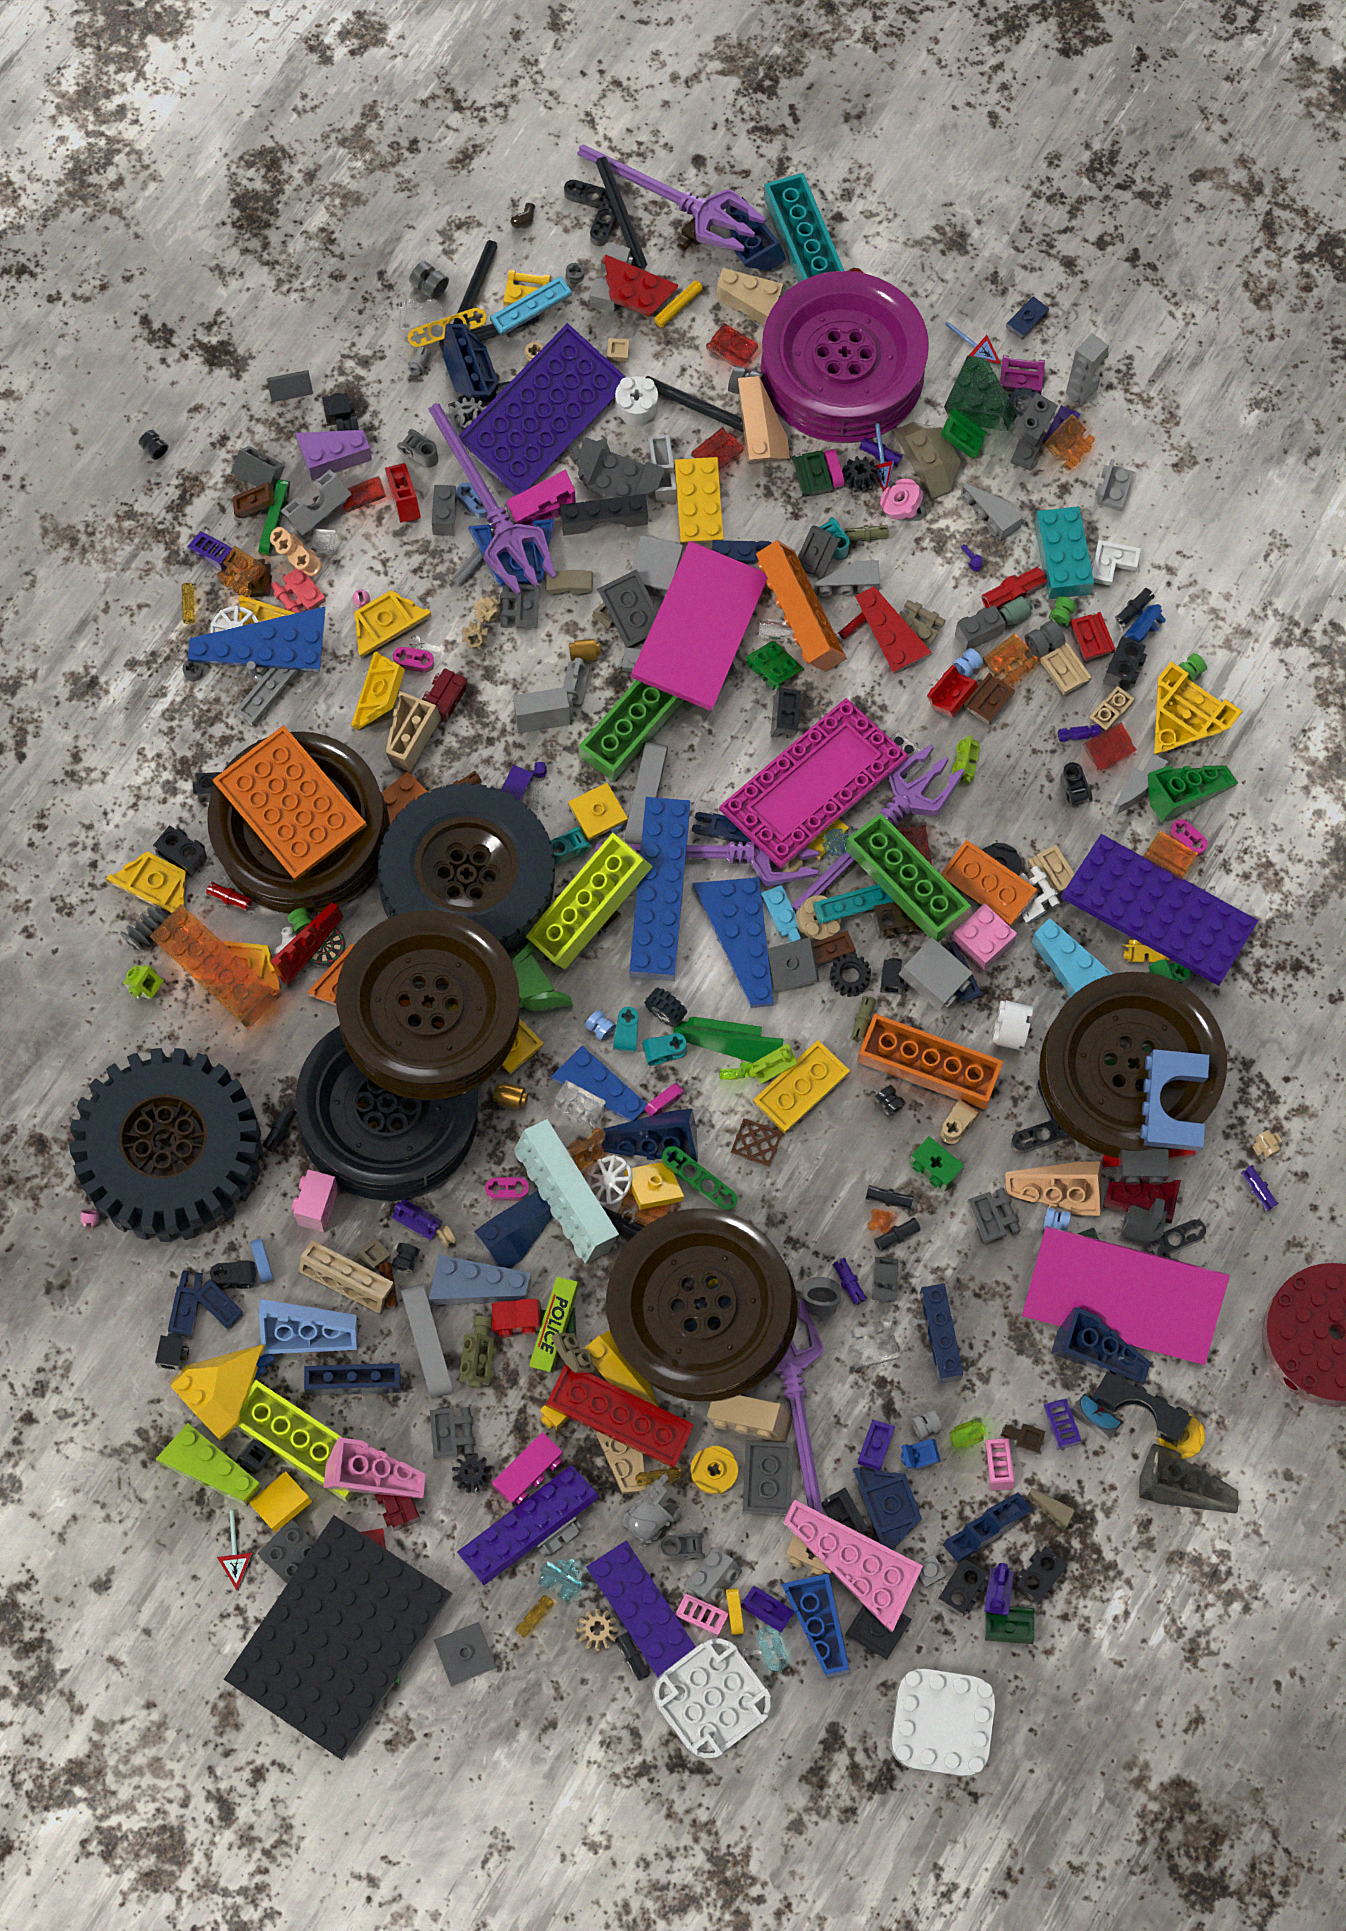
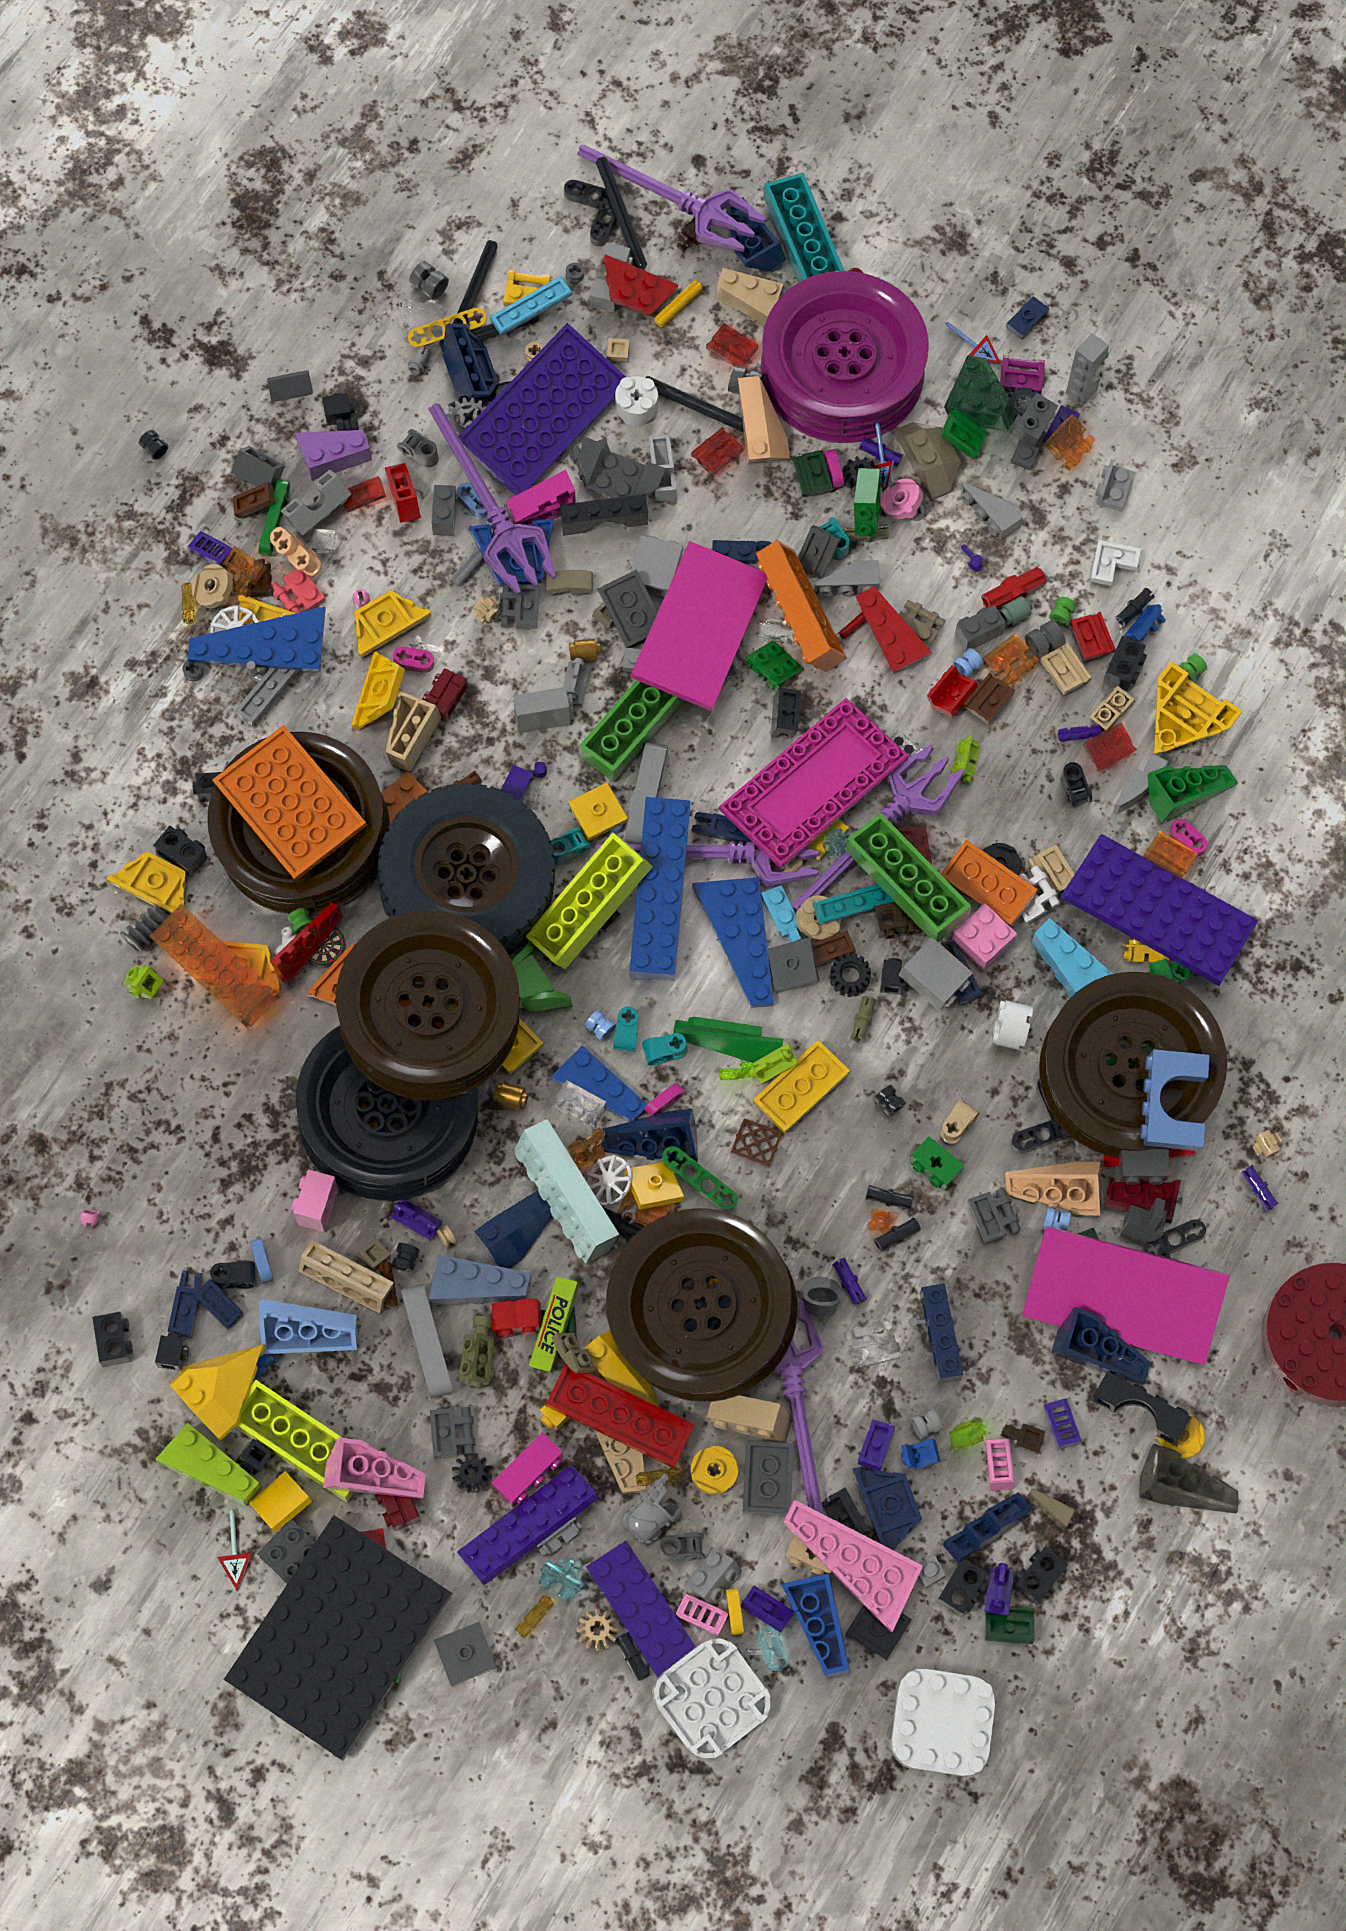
(107, 1340): none -> black brick
(166, 1199): black wheel -> none
(220, 593): none -> tan plate
(229, 896): red pin -> none
(279, 1128): black pin -> none
(352, 1379): dark blue brick -> none
(474, 641): tan gear -> none
(506, 1183): dark pink beam -> none
(524, 218): dark brown arm -> none
(665, 1007): black wheel -> none
(698, 500): yellow plate -> none
(867, 502): none -> green window
(885, 1279): dark grey brick -> none
(929, 1061): orange brick -> none
(1064, 552): teal brick -> none
(1096, 1417): slope -> none

